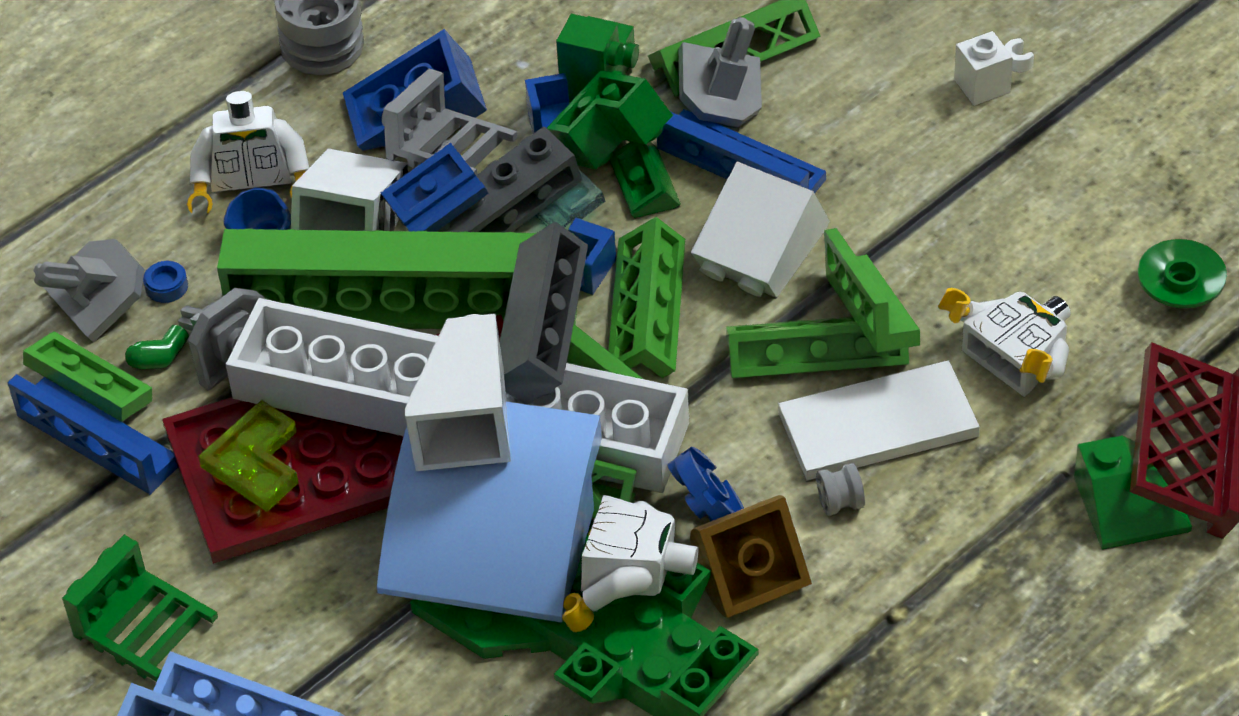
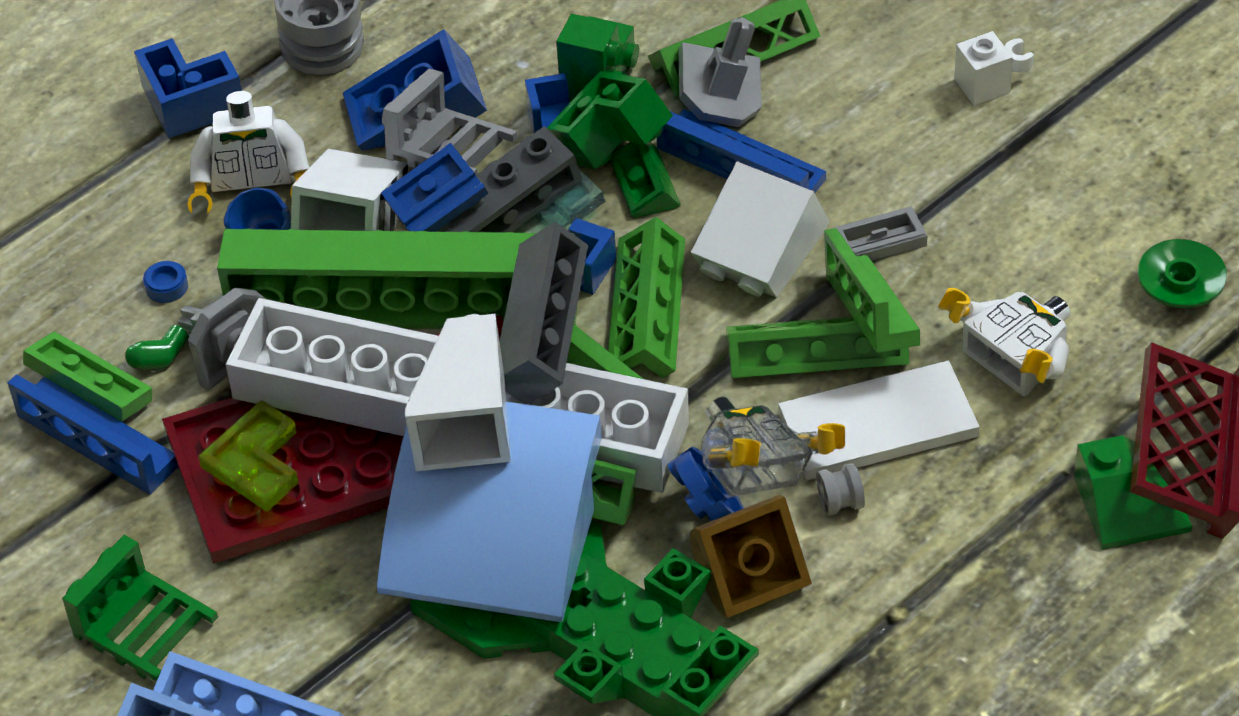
(93, 285): light grey piece -> none
(185, 93): none -> blue brick
(626, 556): white torso -> none
(757, 450): none -> clear torso
(882, 241): none -> light grey tile

